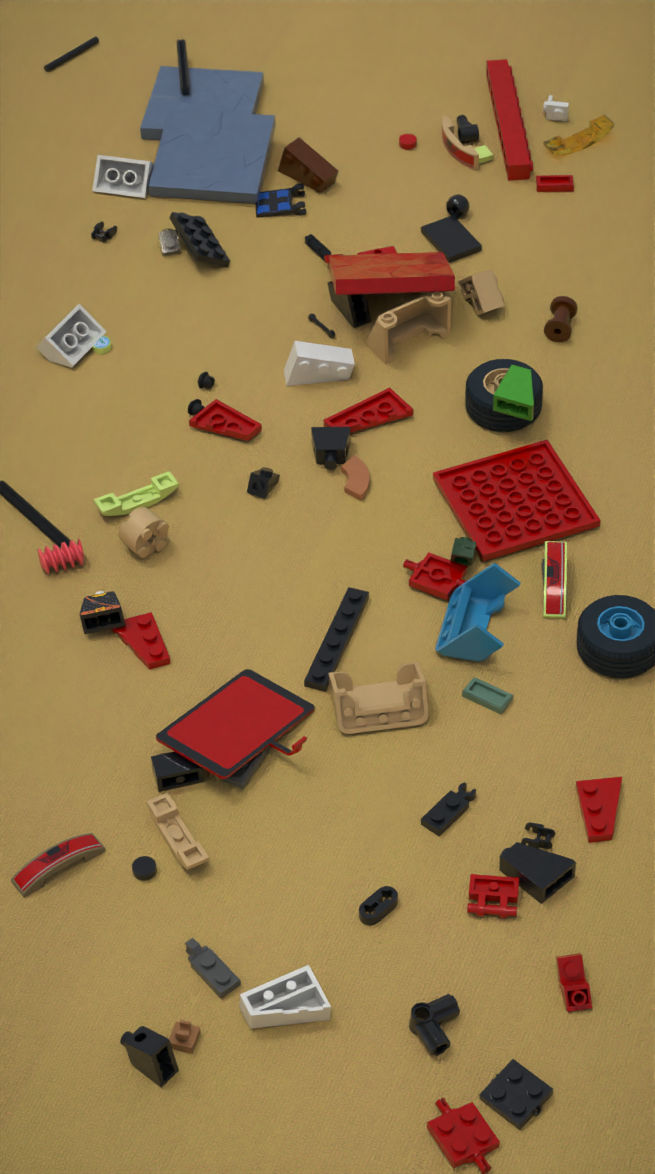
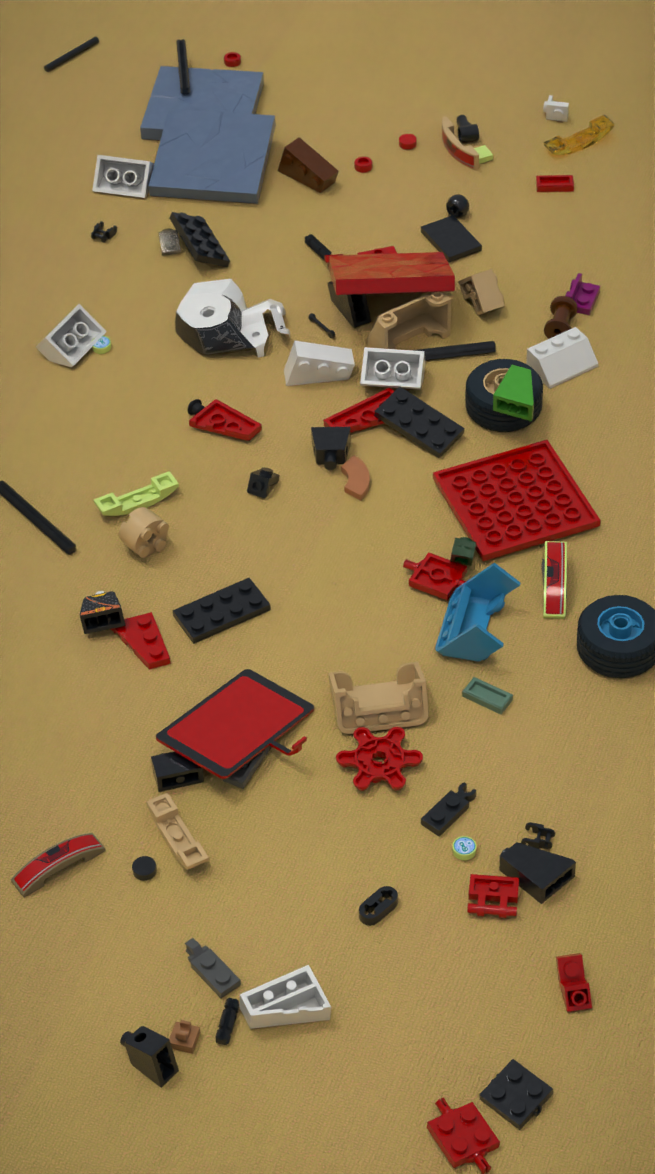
(61, 556): coral piece -> none
(205, 380): black piece -> none
(218, 321): none -> white piece
(221, 610): none -> black plate
(227, 1021): none -> black axle
(232, 59): none -> red tile
(280, 202): black flag -> none
(336, 639): black plate -> none
(363, 164): none -> red tile
(383, 747): none -> red plate
(393, 368): none -> white slope
(419, 422): none -> black plate
(429, 1029): black piece -> none
(459, 350): none -> black axle
(464, 848): none -> tile
(509, 120): red brick -> none
(562, 357): none -> white slope
(583, 294): none -> magenta bracket
(599, 806): red wing -> none

